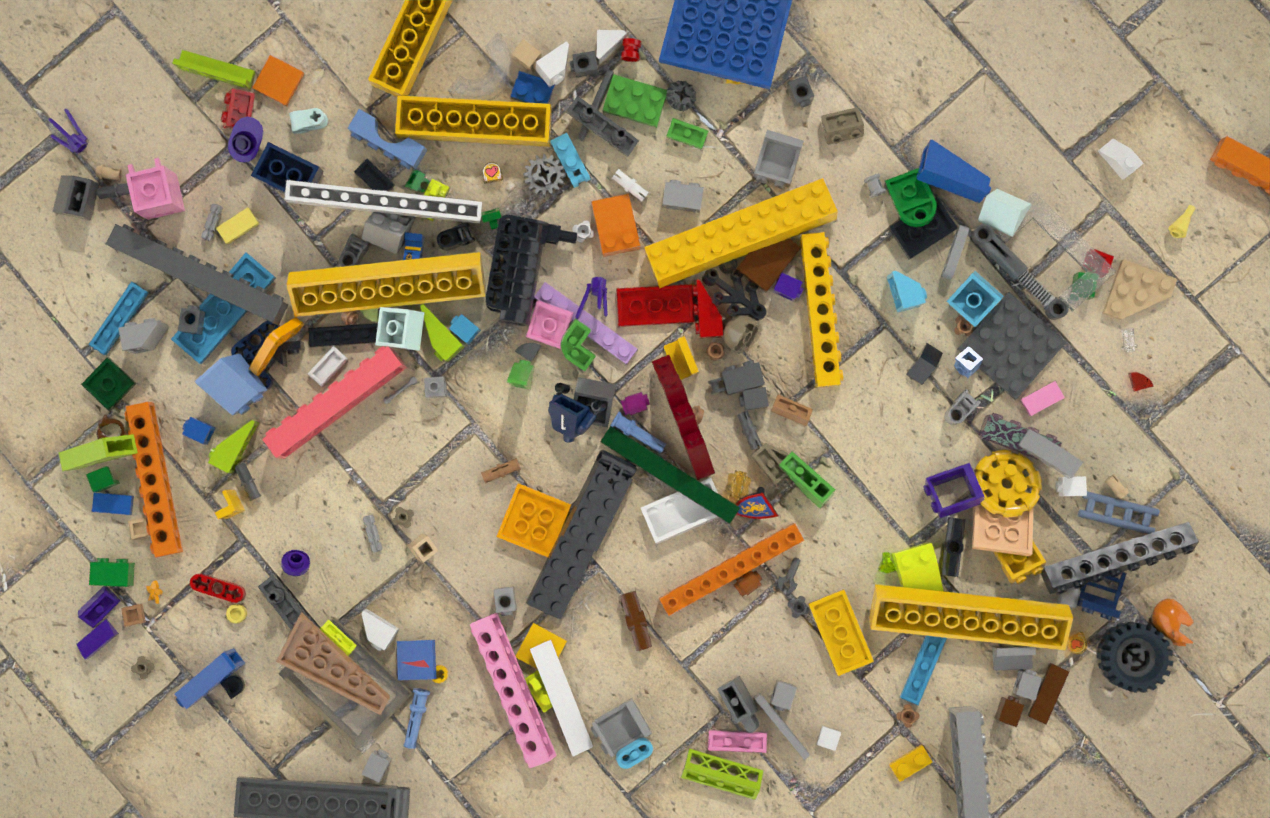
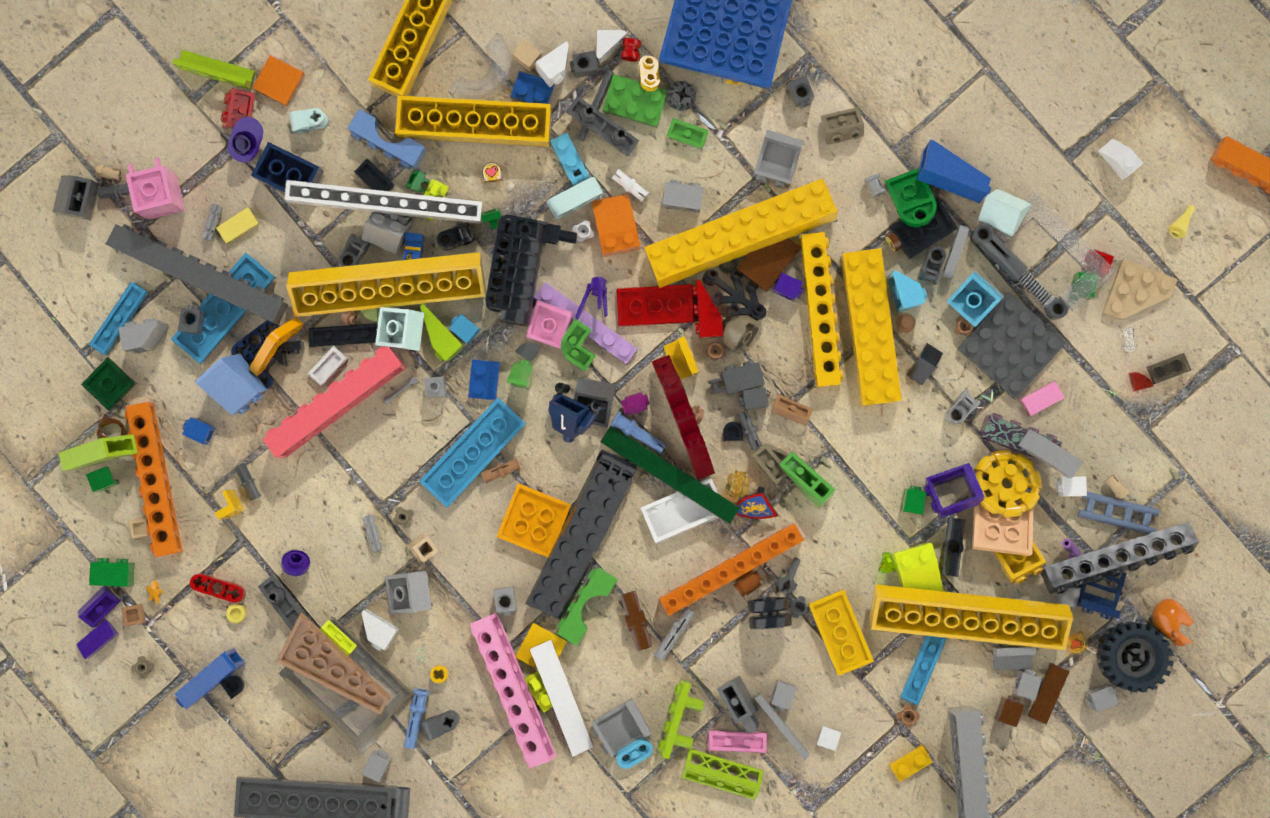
(75, 143): dark purple plant -> none
(112, 503): blue tile -> none
(230, 451): lime slope -> none
(408, 592): none -> light grey slope
(416, 660): tile -> none
(437, 725): none -> dark grey piece
(472, 452): none -> dark azure plate
(484, 379): none -> blue plate
(538, 178): light grey gear -> none
(574, 198): none -> light aqua beam
(574, 626): none -> bright green arch
(649, 71): none -> yellow plate
(671, 726): none -> lime plate
(674, 633): none -> light grey pin
(732, 432): none -> black tile
(769, 612): none -> black wheel
(870, 327): none -> yellow brick
(893, 241): none -> reddish brown tile
(905, 322): none -> medium nougat plate
(913, 500): none -> green brick
(932, 267): none -> dark grey piece
(965, 365): medium blue brick -> none
(1071, 548): none -> medium lavender arm
(1101, 698): none -> light grey brick
(1168, 368): none -> clear smoke plate

